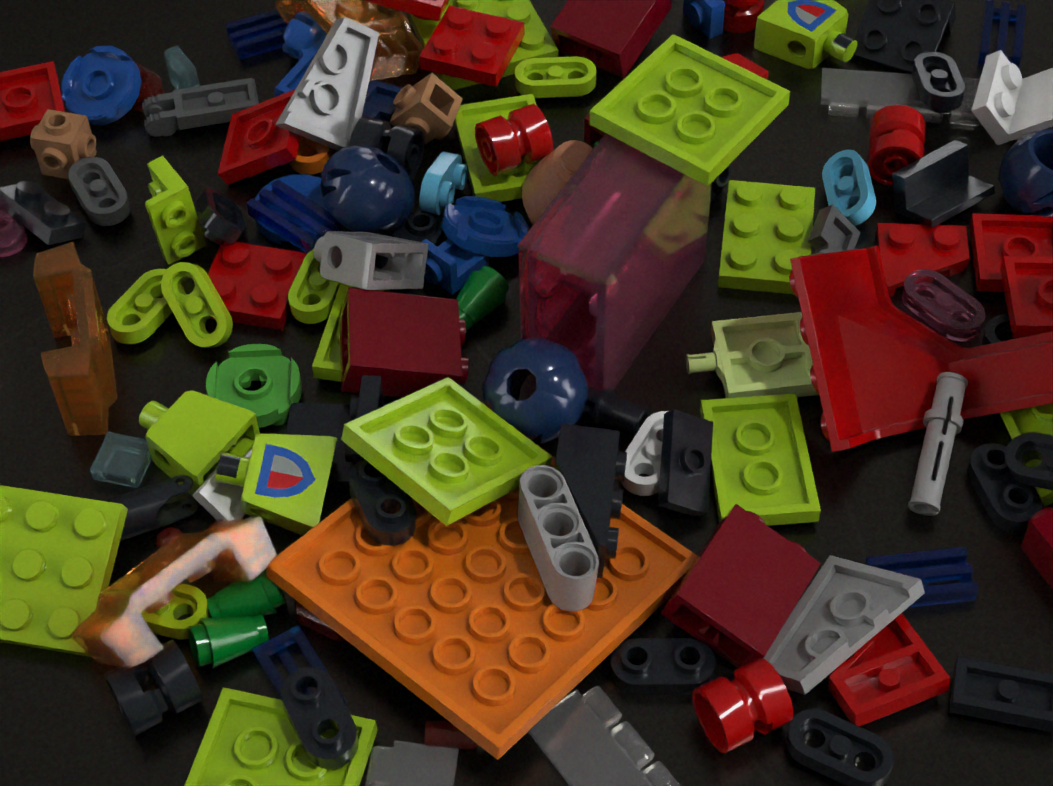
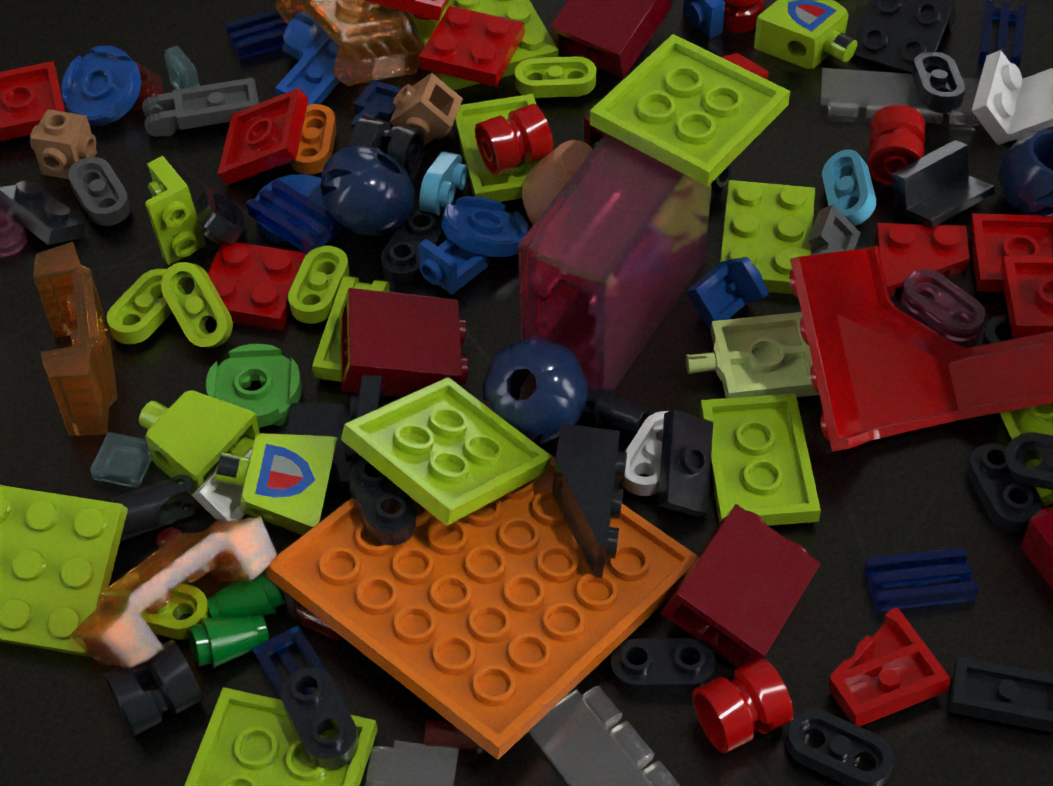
(333, 86): light grey wing -> none
(352, 255): light grey torso -> none
(481, 295): green cone -> none
(557, 538): light grey beam -> none
(727, 290): none -> blue bracket
(836, 618): light grey wing -> none
(942, 425): light grey pin -> none

